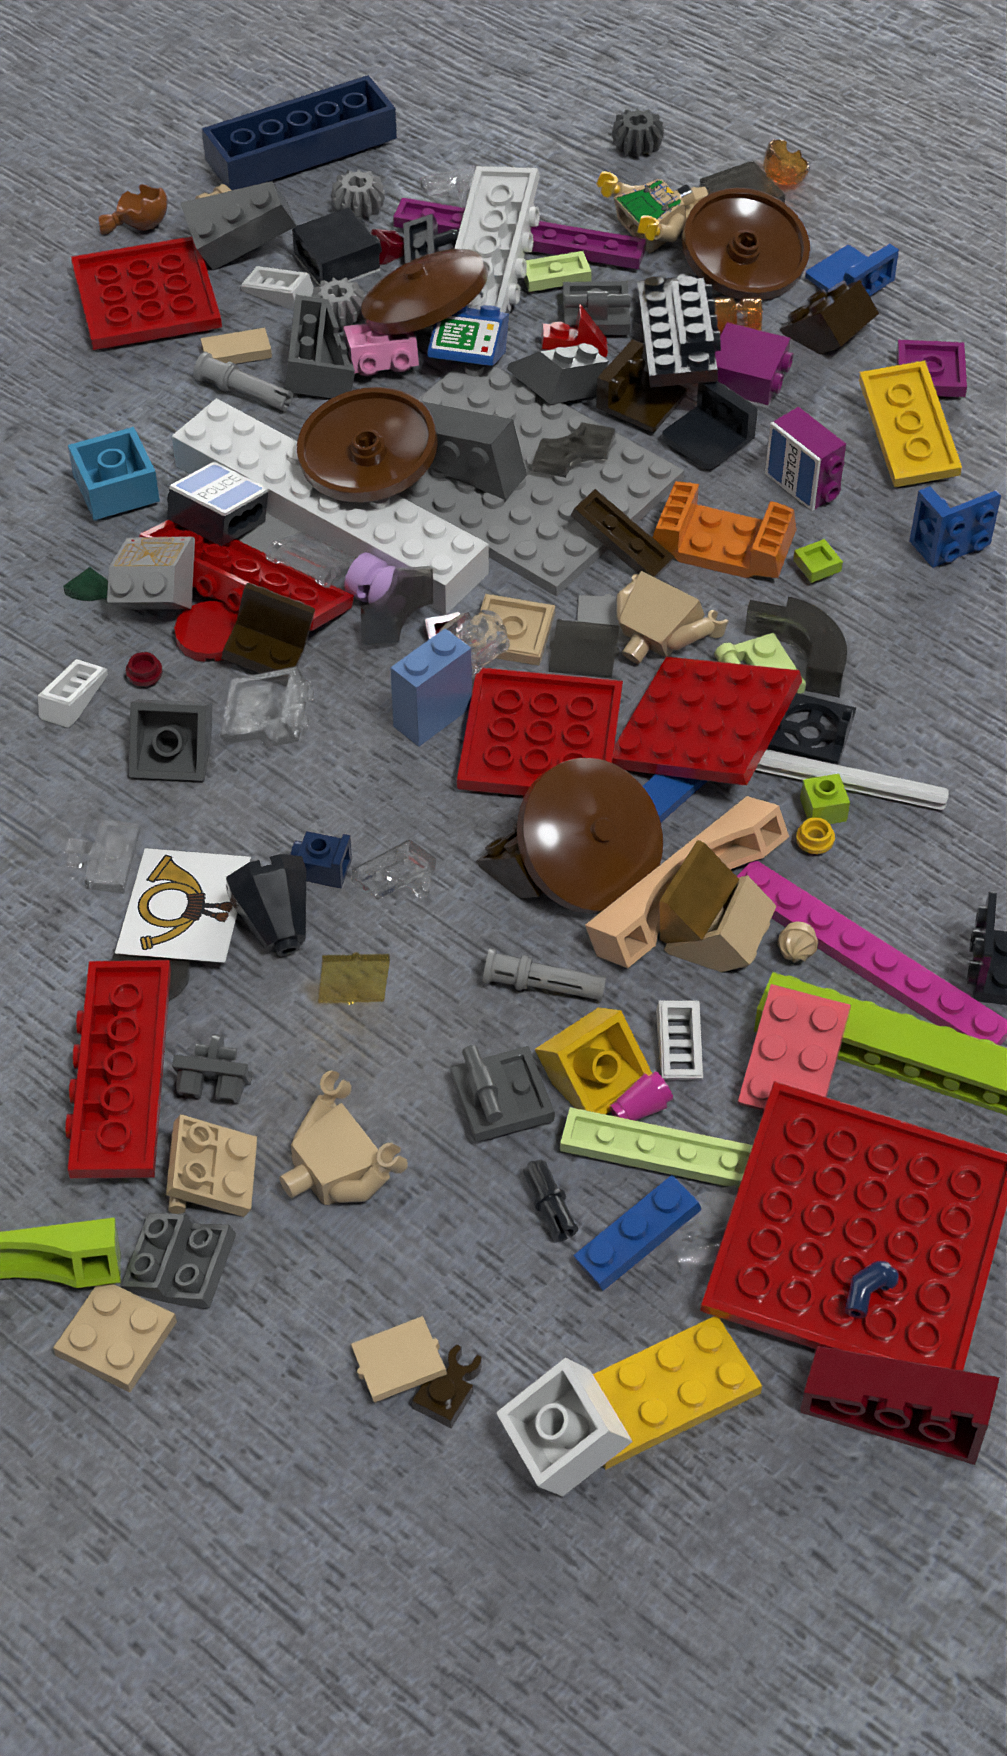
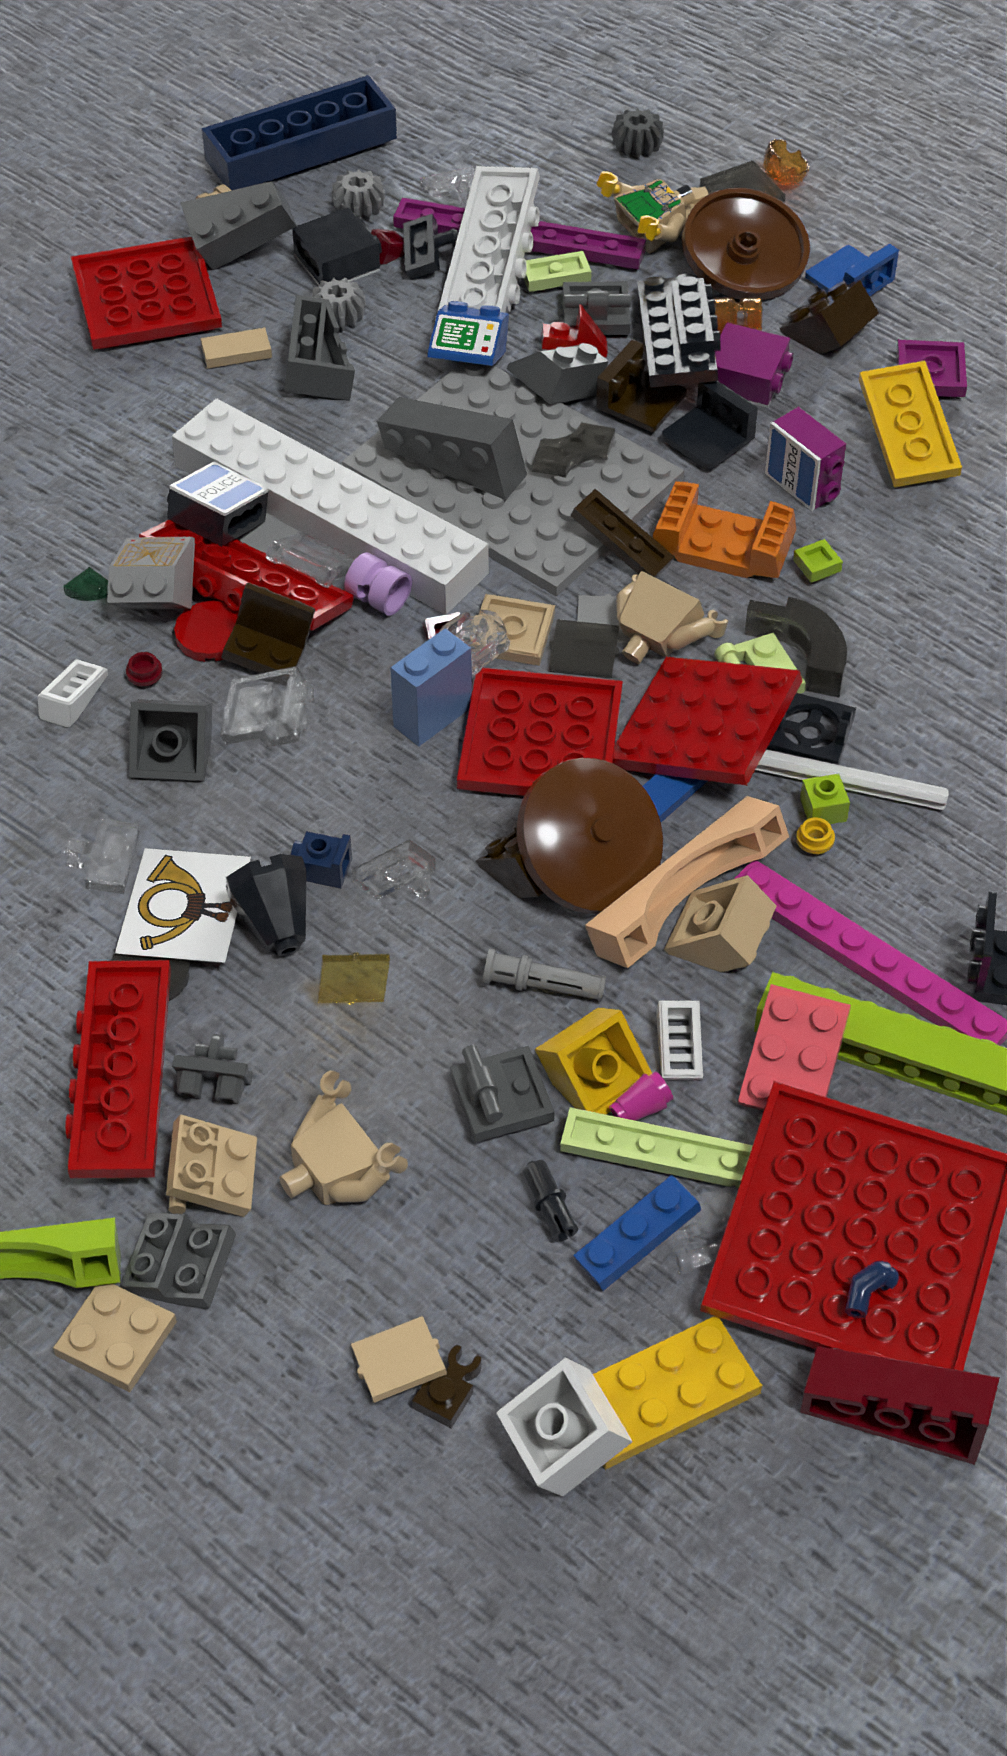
(114, 473): dark azure brick -> none
(139, 210): dark orange hair -> none
(229, 378): light grey pin -> none
(280, 285): white slope -> none
(367, 444): reddish brown dish -> none
(378, 351): bright pink plate -> none
(408, 591): clear smoke tile -> none
(424, 291): reddish brown dish -> none
(695, 896): pearl gold slope -> none
(797, 941): tan plate -> none
(948, 533): blue bracket -> none

